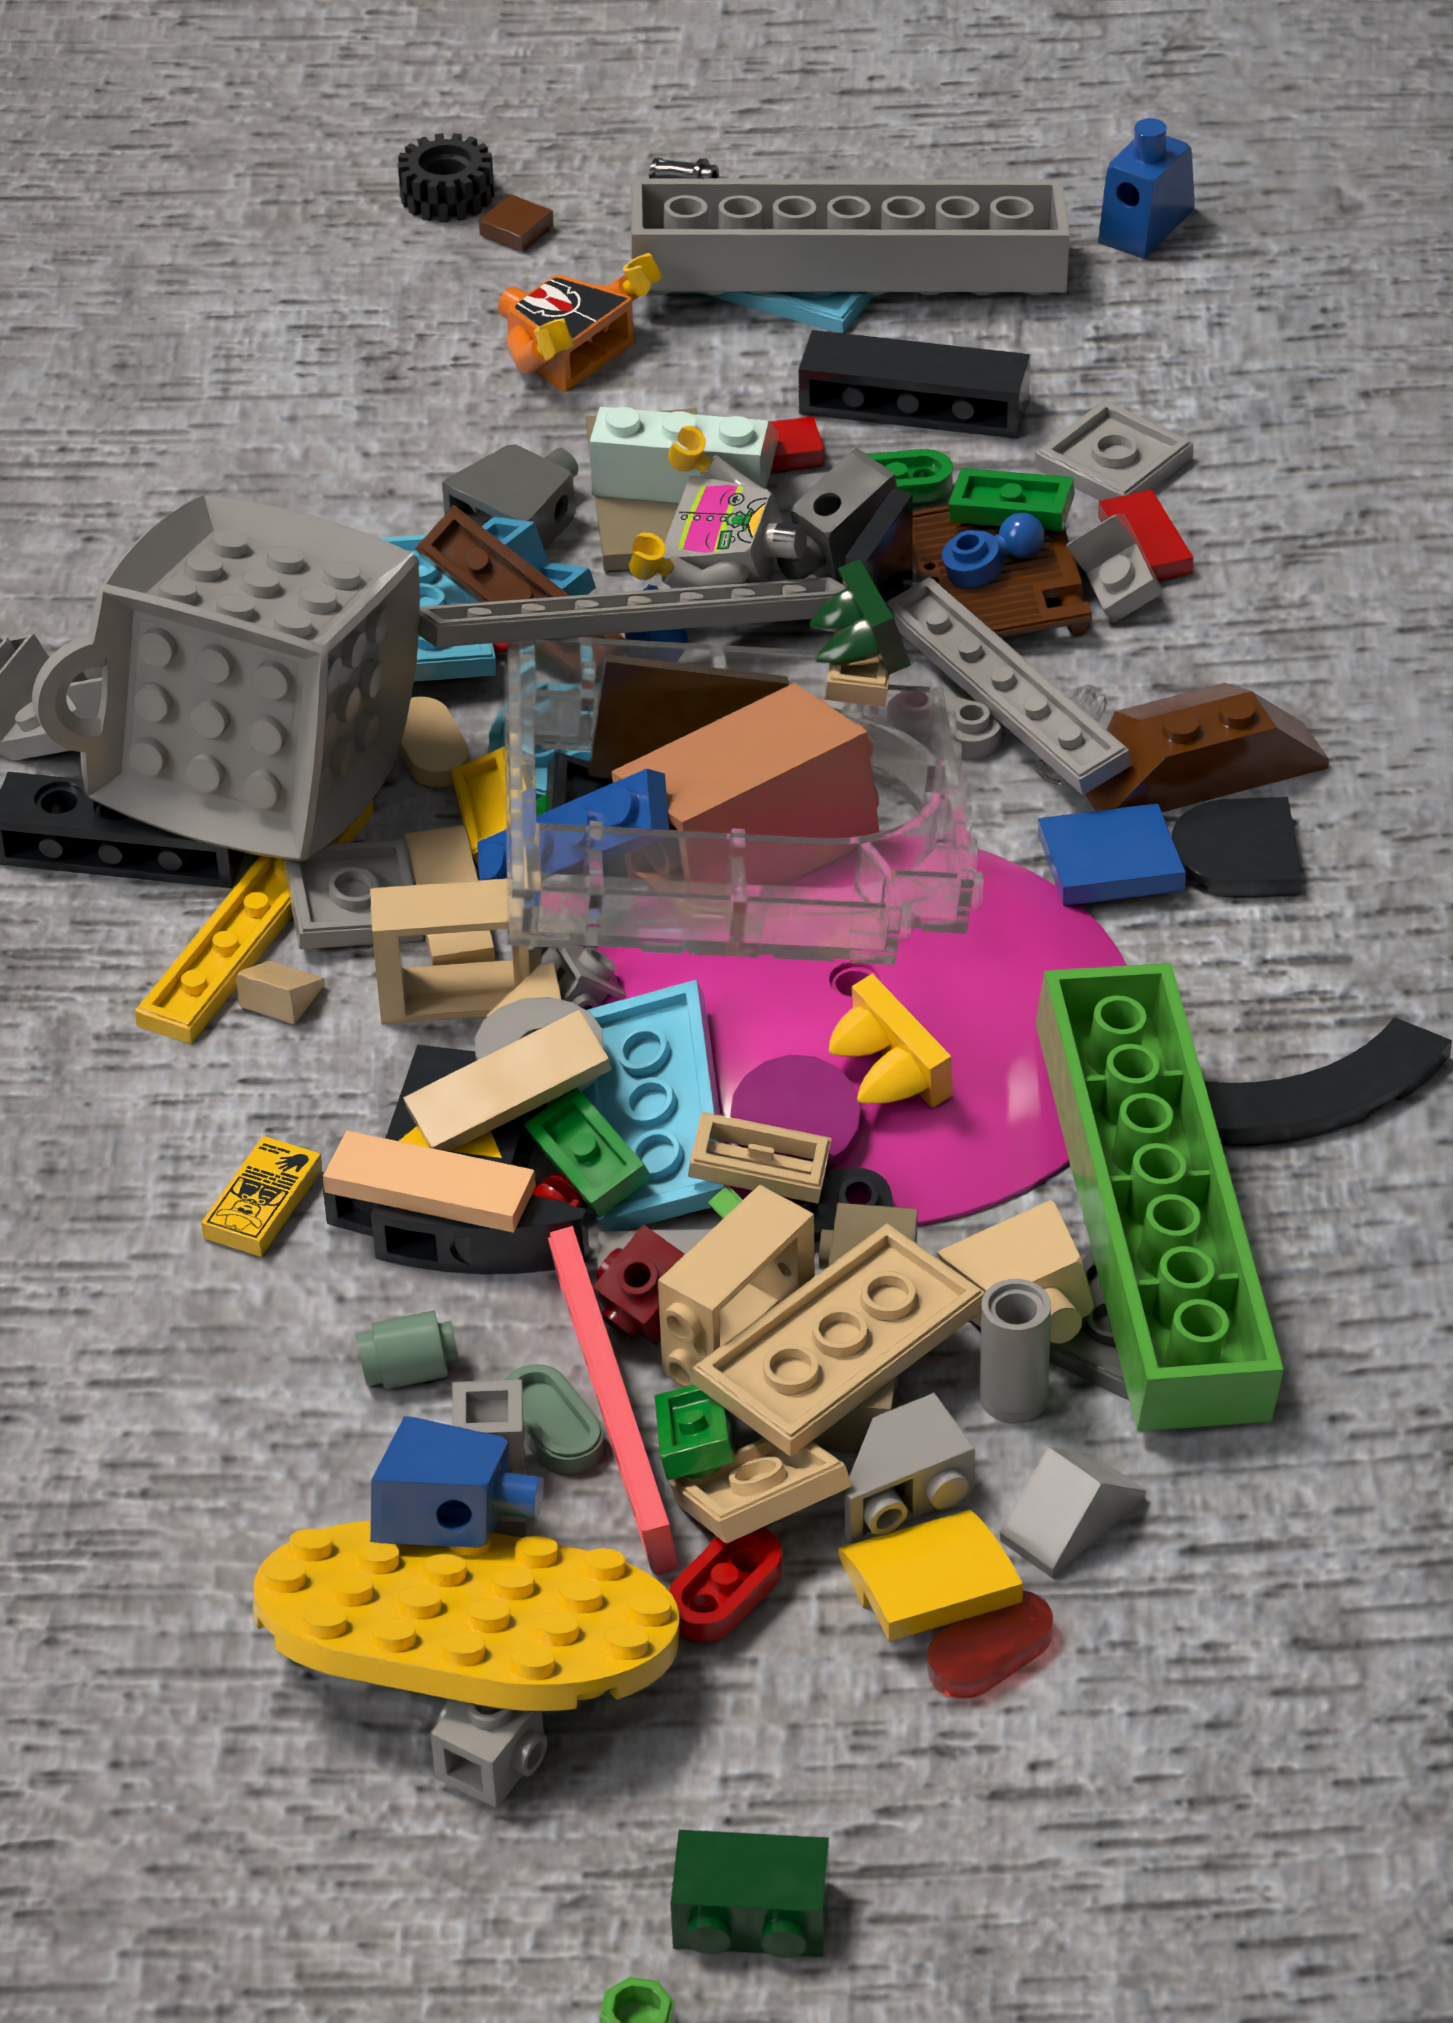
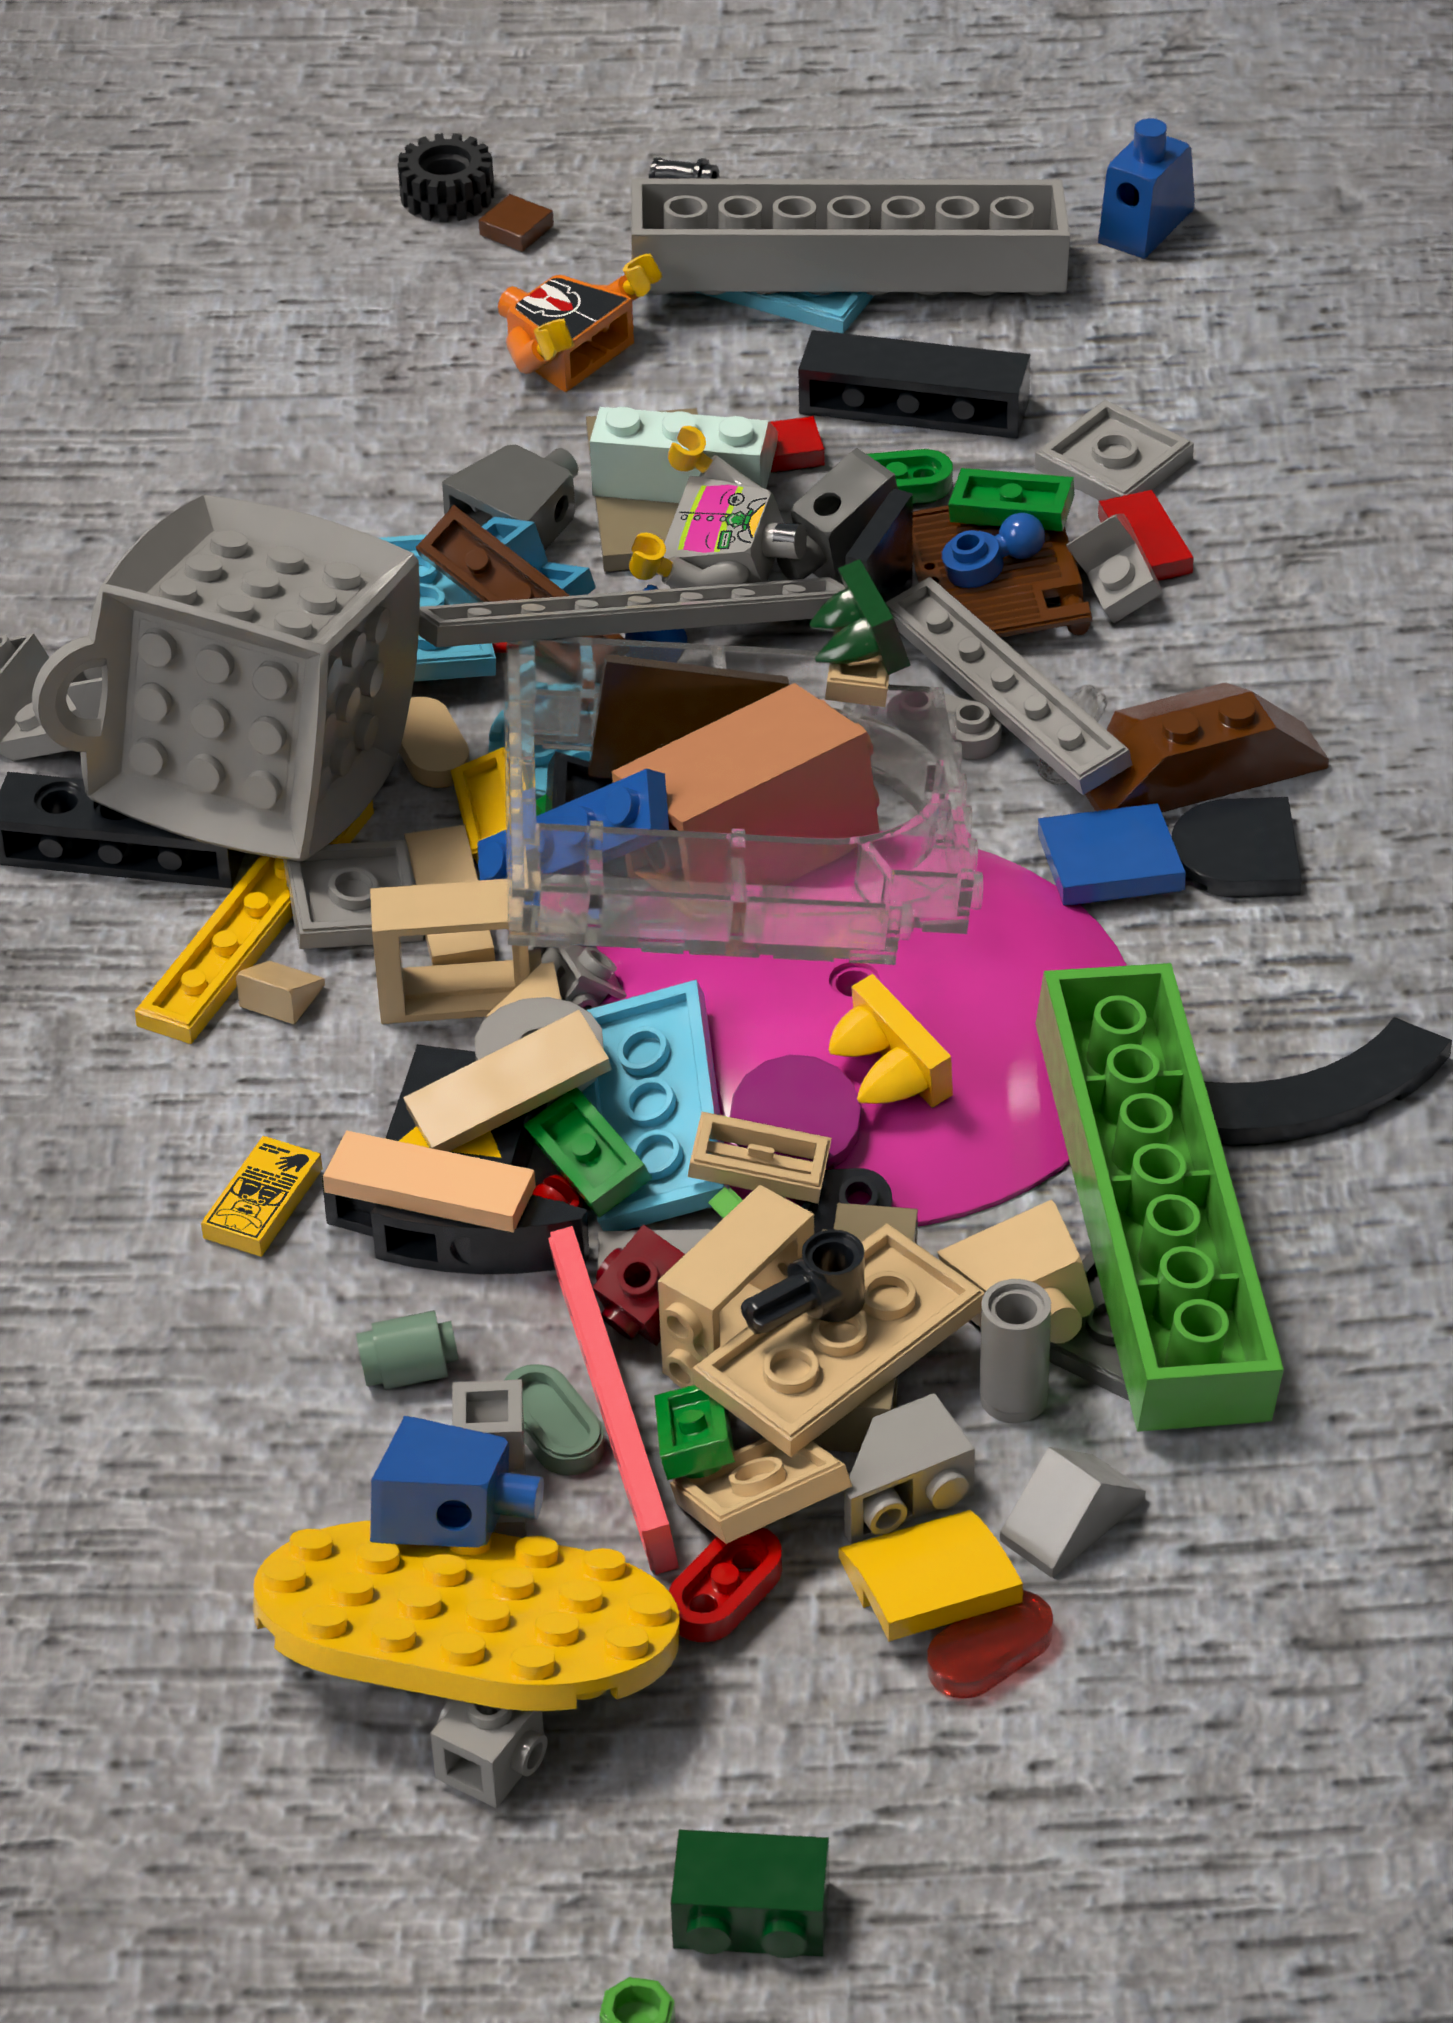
(822, 1283): none -> black axle

